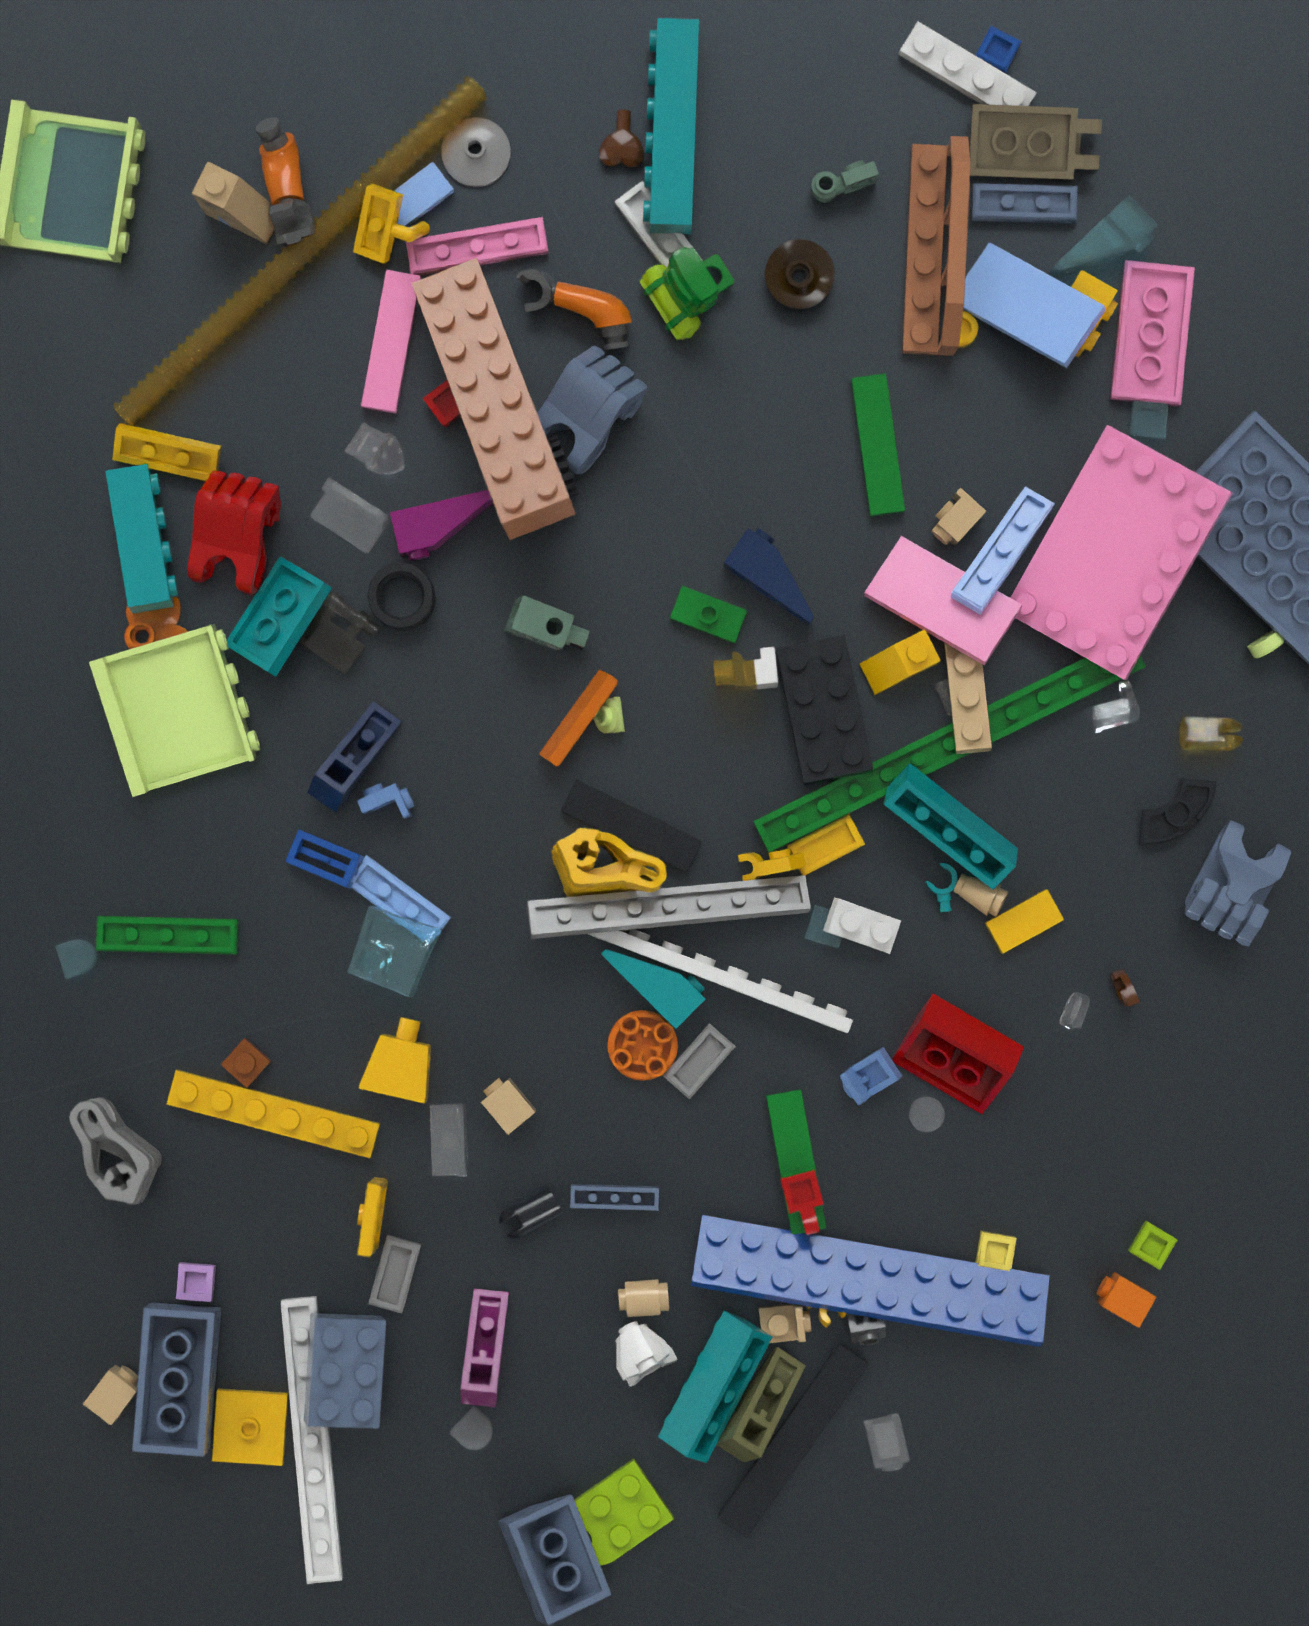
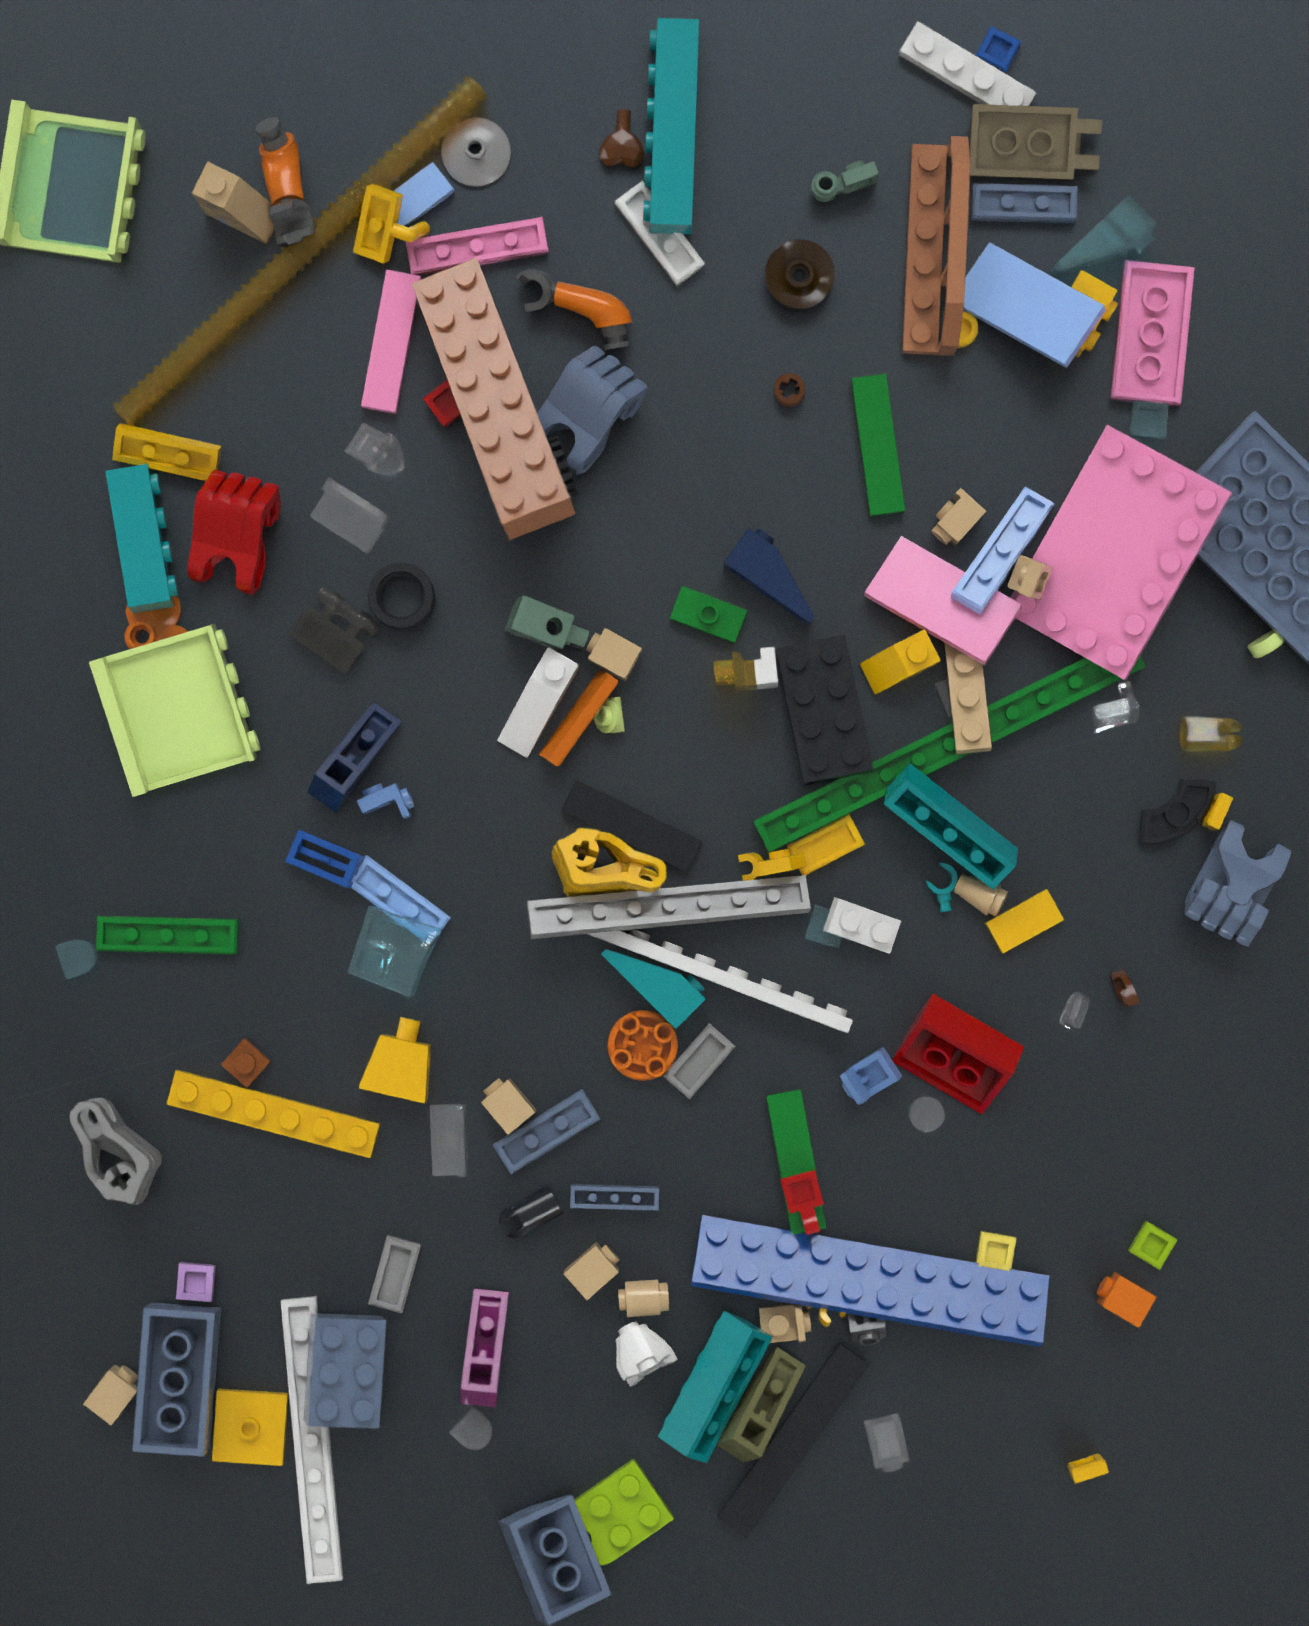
(278, 616): teal plate -> none
(371, 1216): yellow plate -> none
(432, 524): magenta slope -> none
(538, 702): none -> white slope
(546, 1131): none -> sand blue tile
(592, 1269): none -> tan brick
(613, 653): none -> tan brick
(685, 289): green piece -> none
(794, 399): none -> reddish brown bush
(1029, 577): none -> tan bracket
(1087, 1468): none -> yellow tile
(1217, 811): none -> yellow tile

